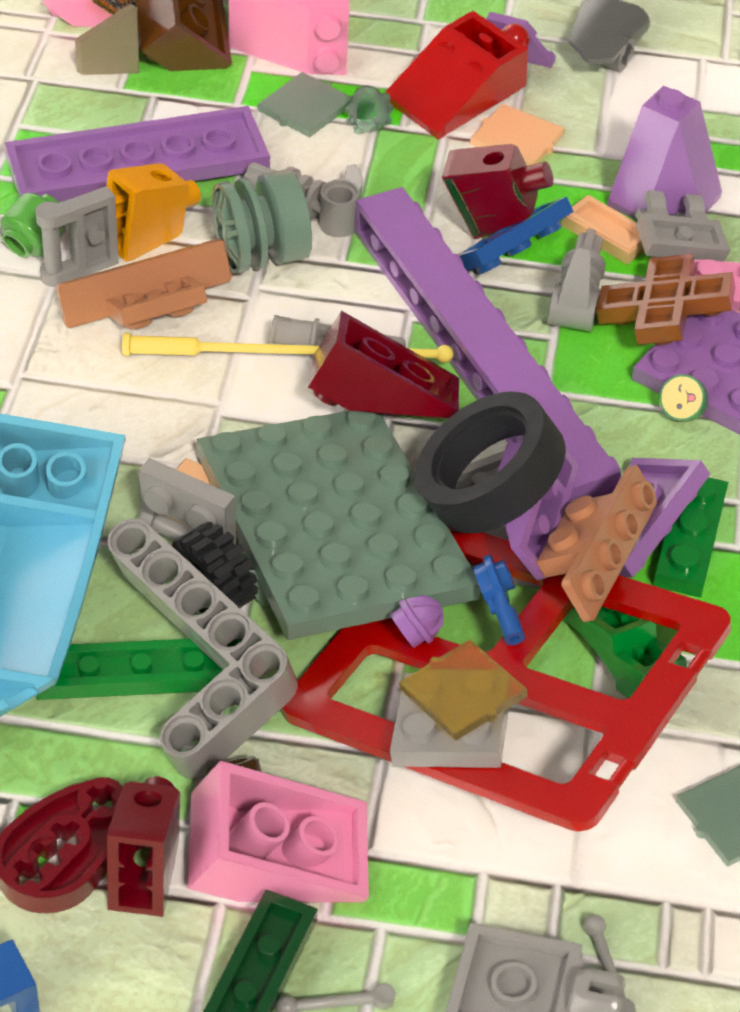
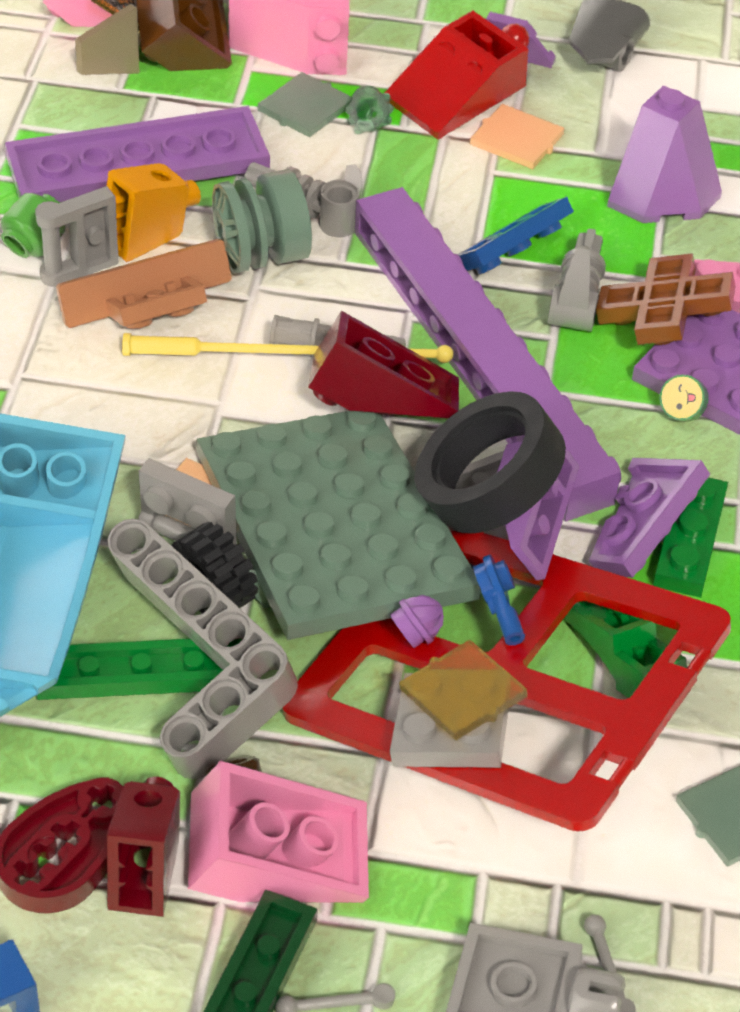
(494, 186): dark red torso -> none
(597, 540): nougat bracket -> none
(617, 230): light nougat tile -> none
(681, 233): light grey plate -> none

